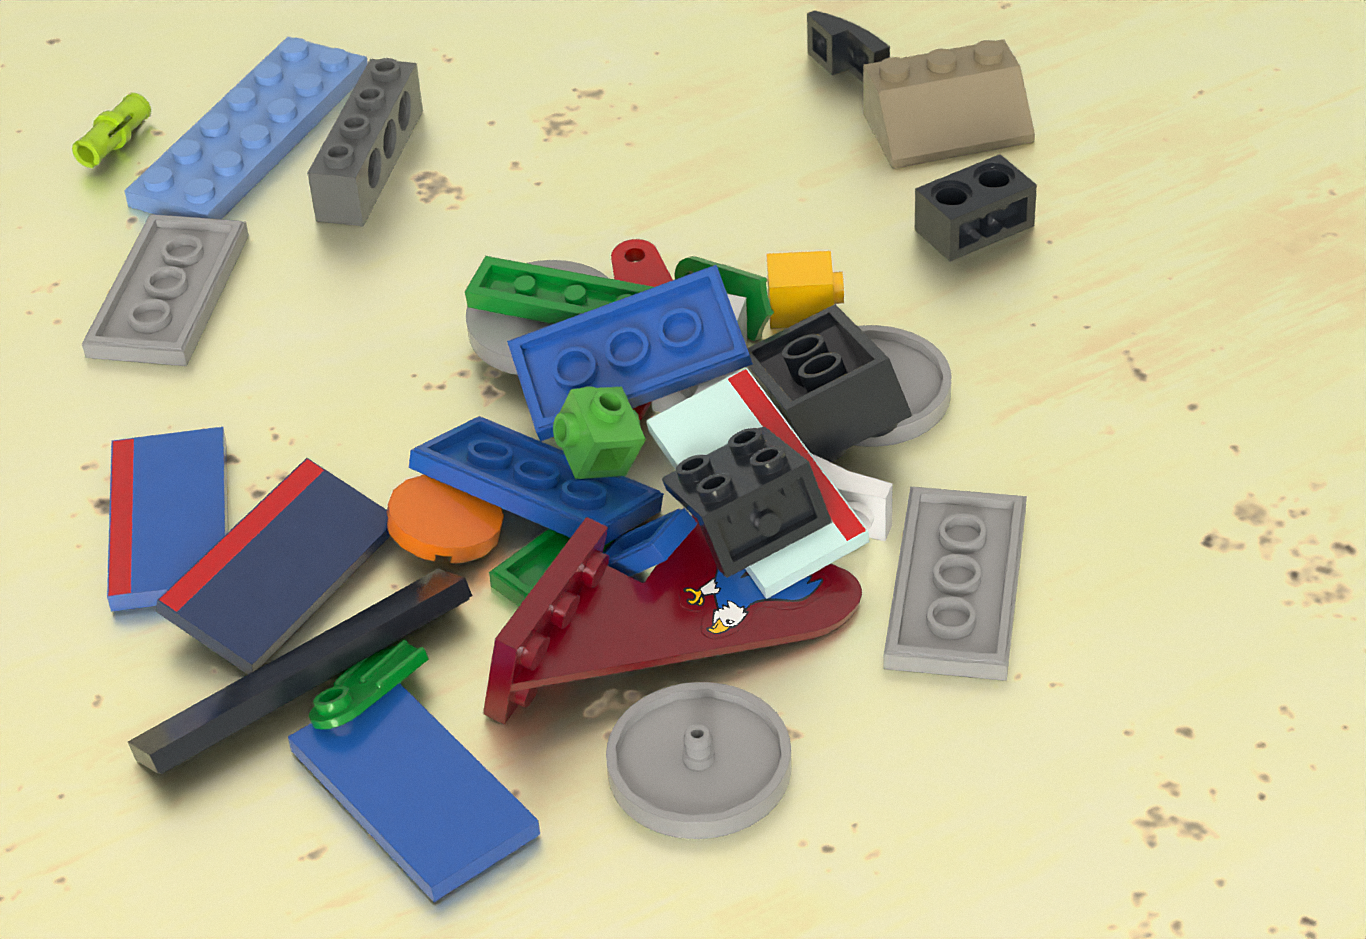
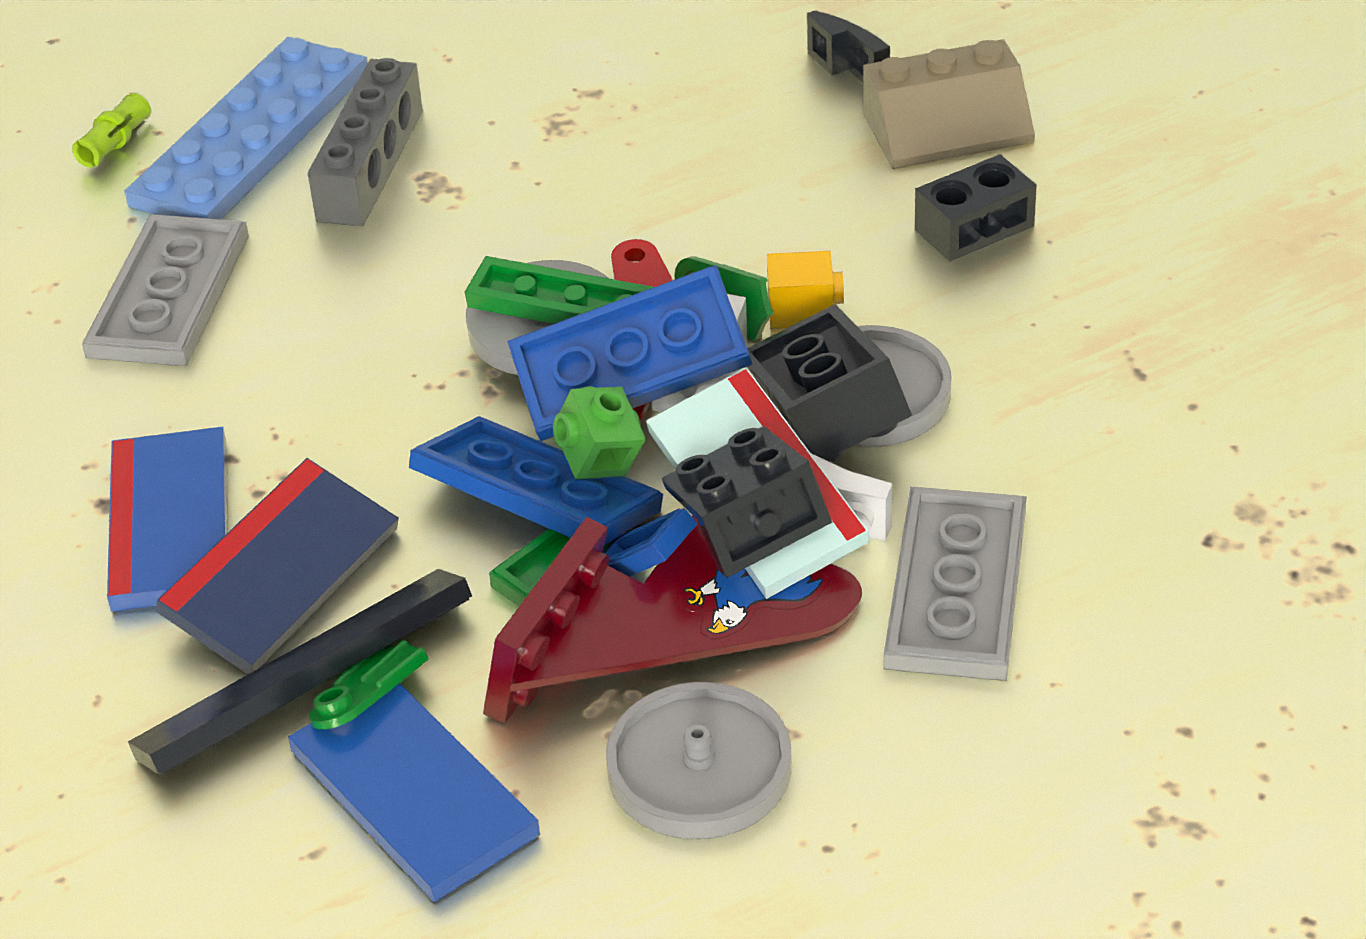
(442, 521): orange tile -> none

